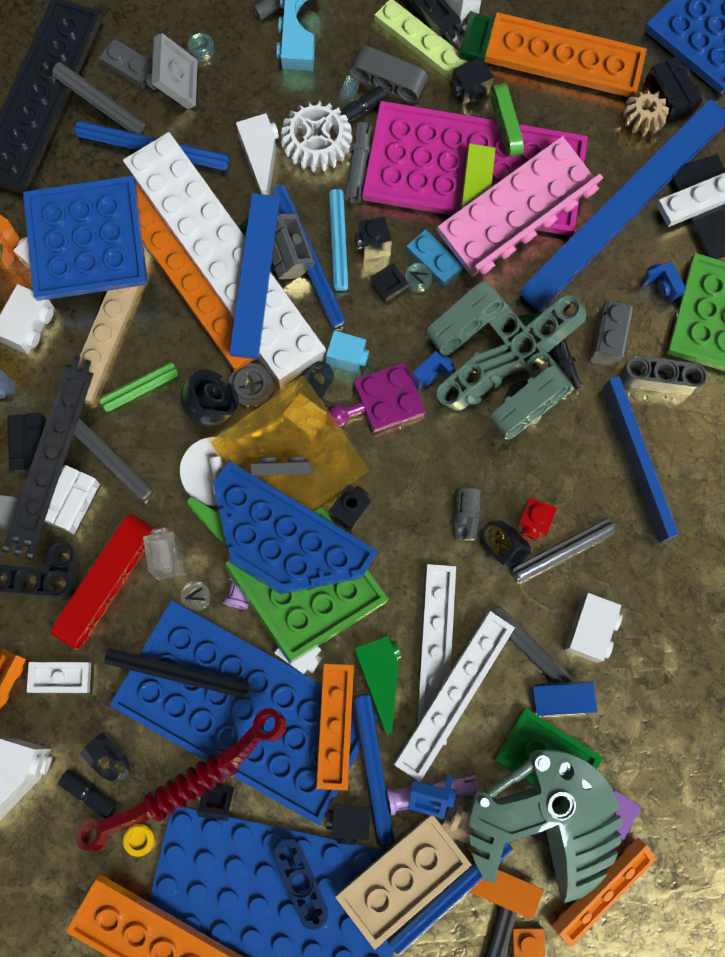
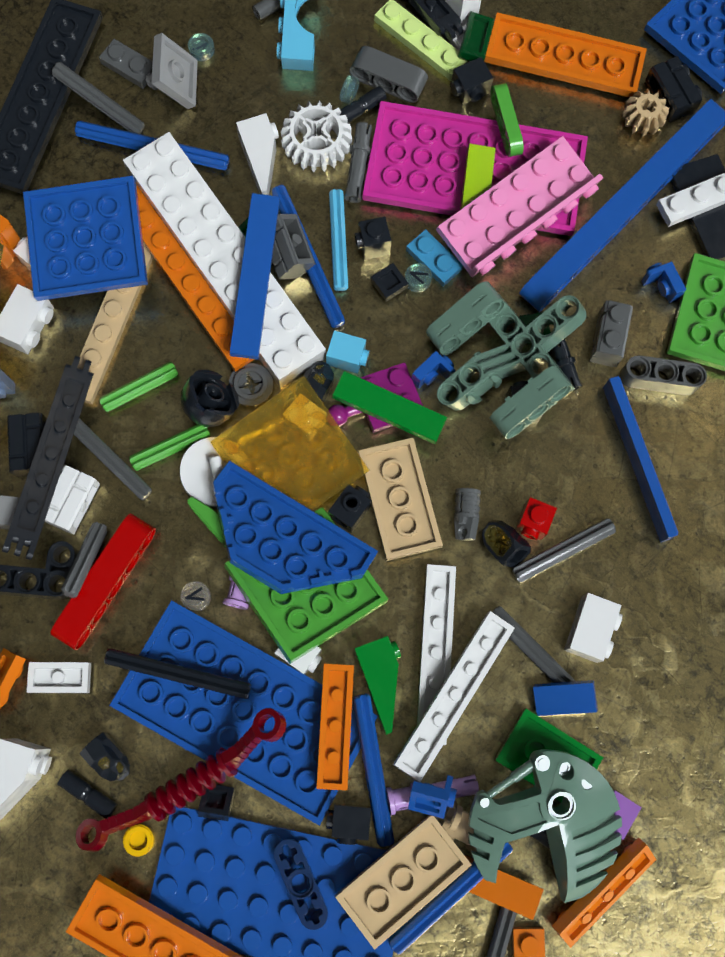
(84, 560): none -> dark grey axle
(164, 554): clear brick -> none
(168, 447): none -> bright green axle
(269, 466): dark grey plate -> none
(389, 407): none -> green tile
(400, 499): none -> tan plate

